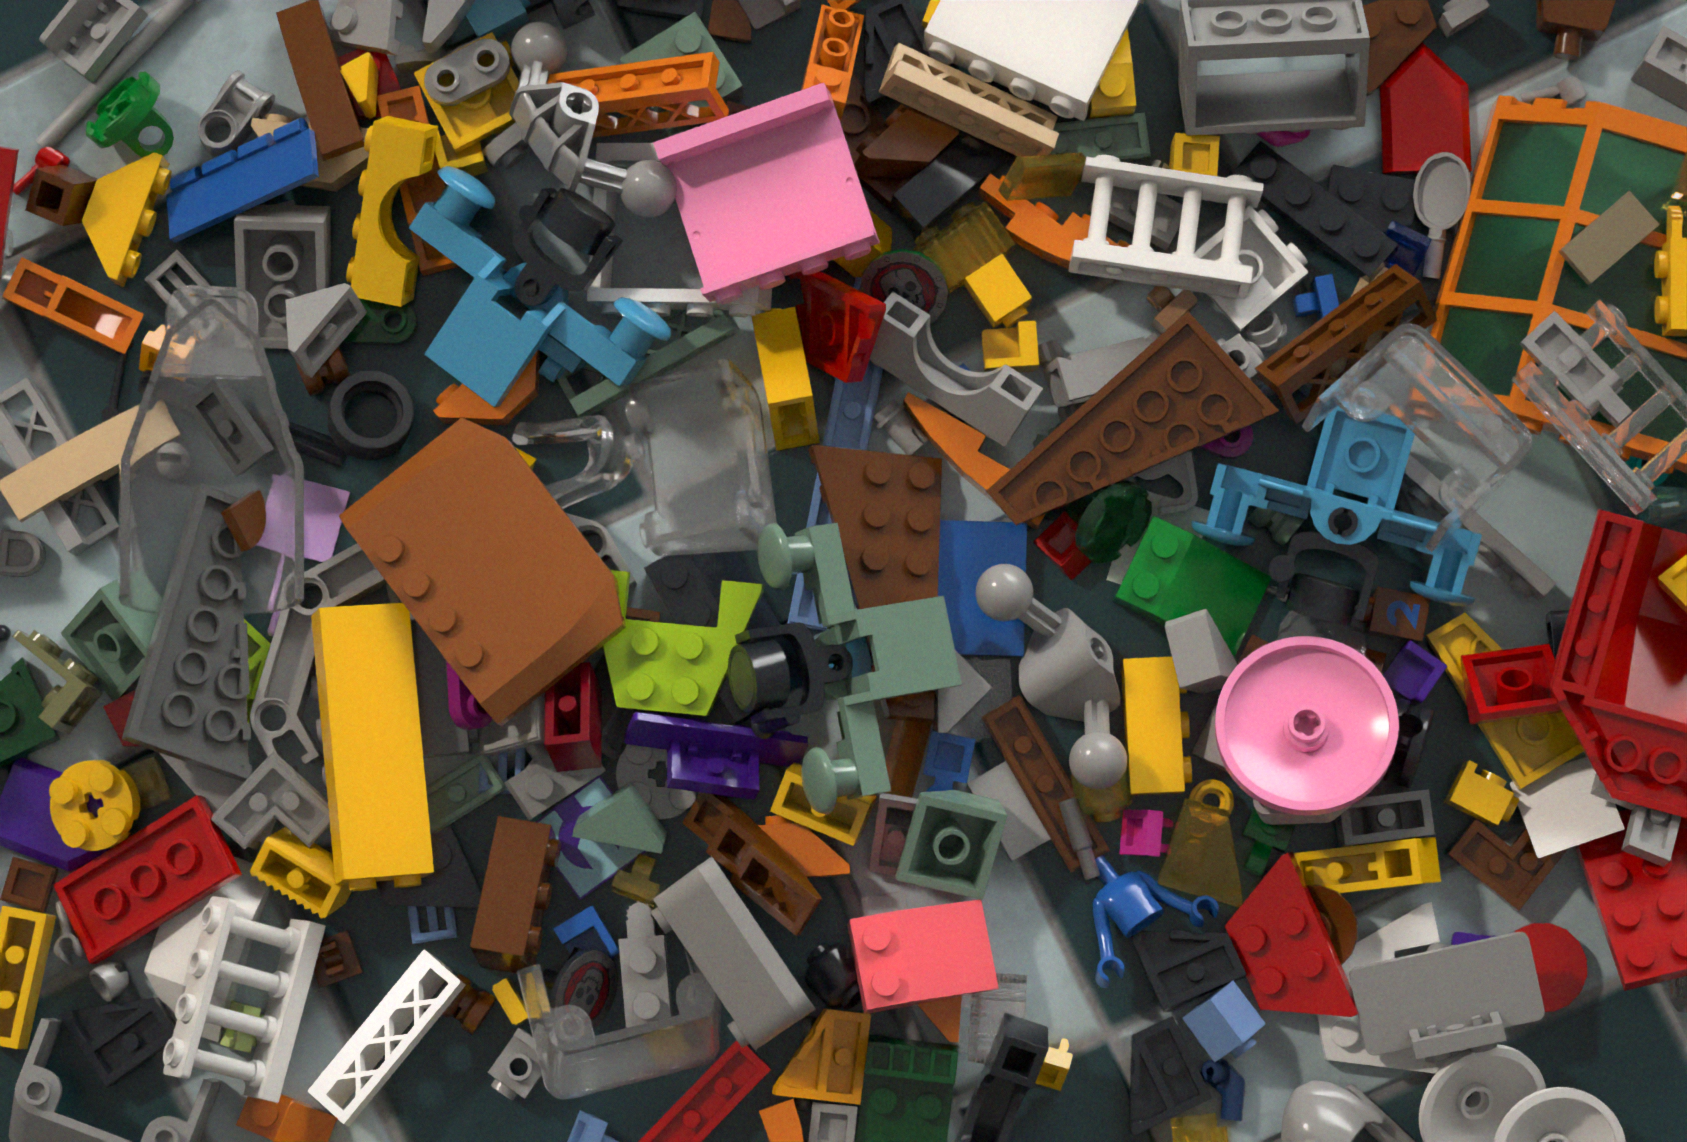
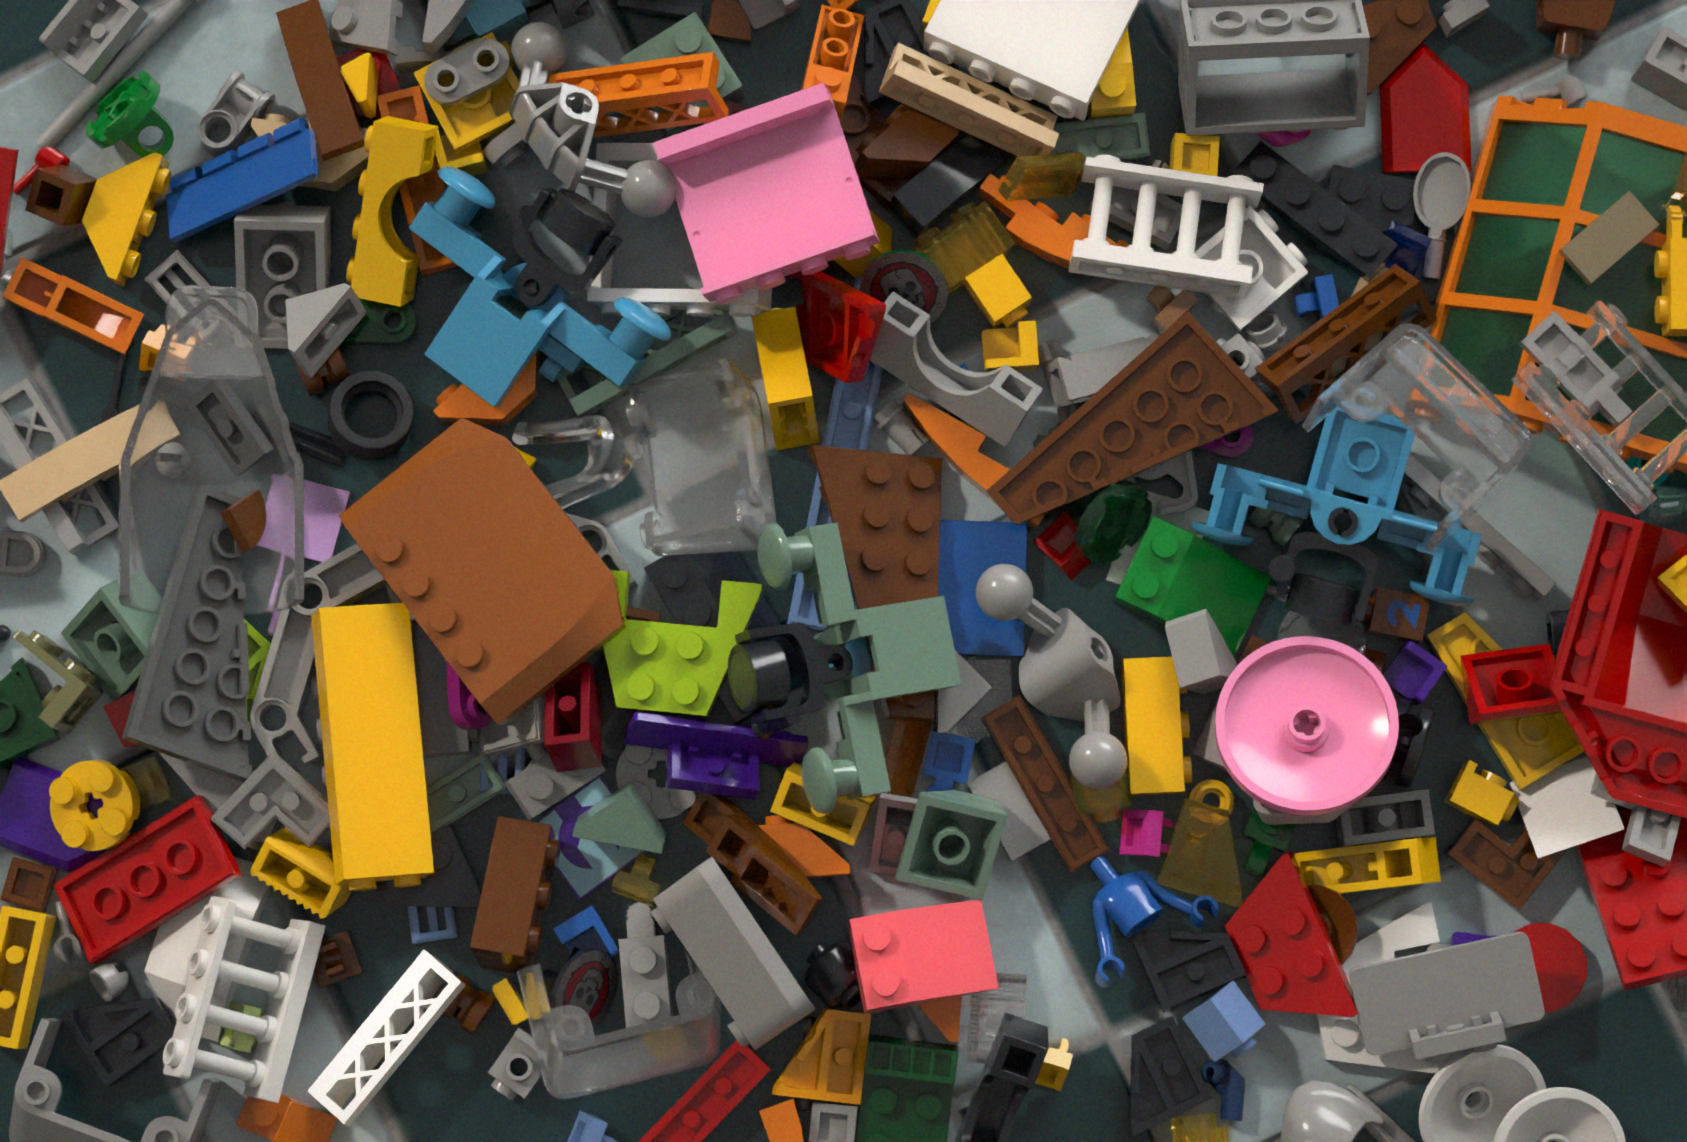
(1079, 836): flat silver pin -> none

